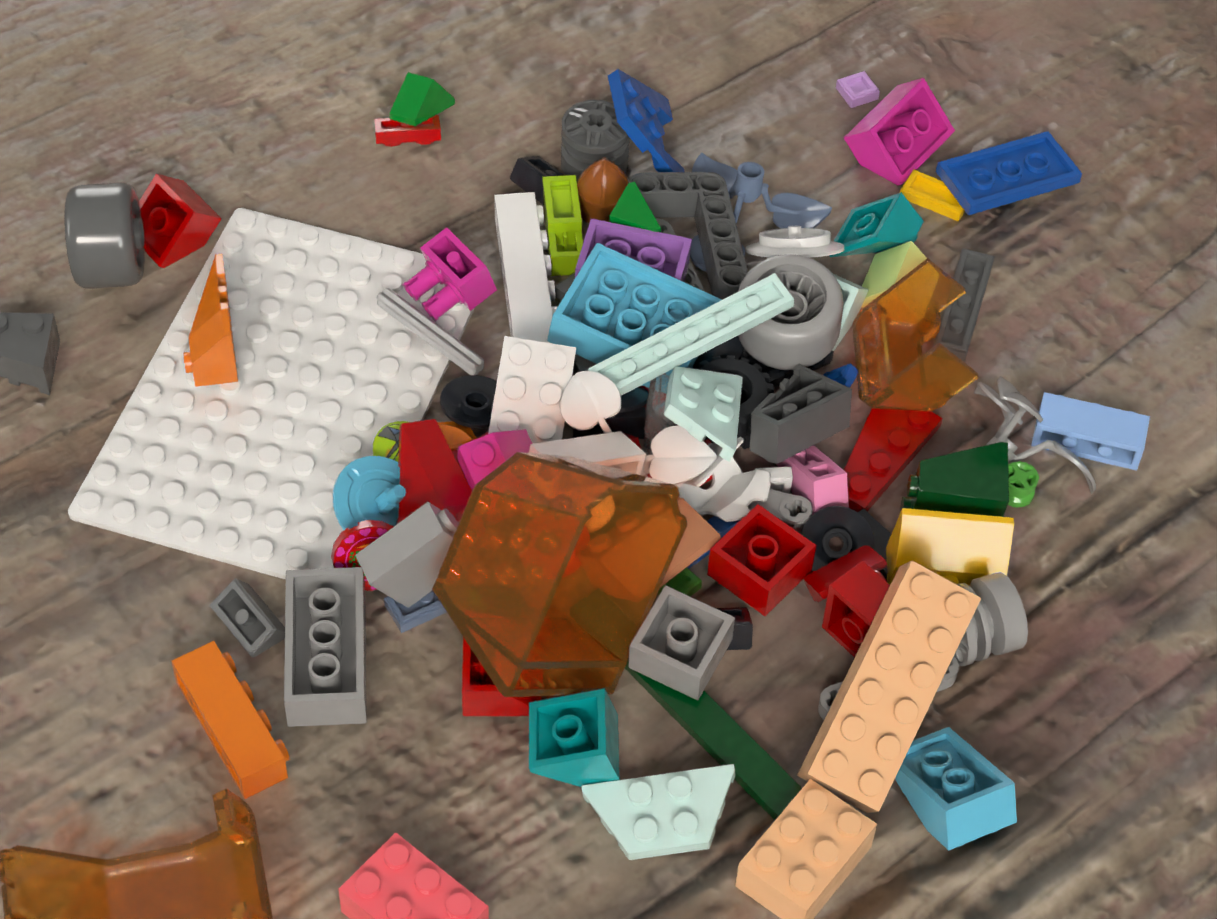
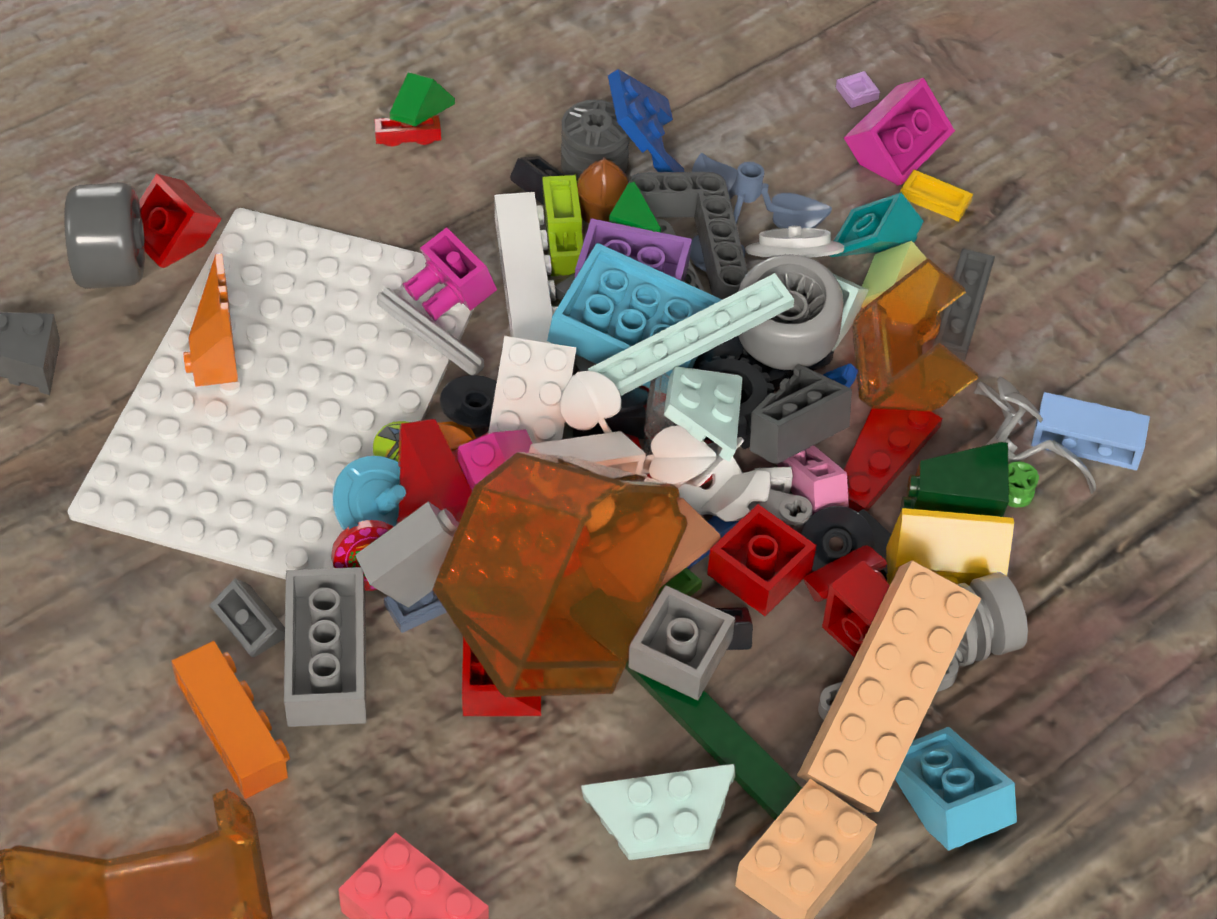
(575, 738): teal slope -> none
(1008, 172): blue plate -> none

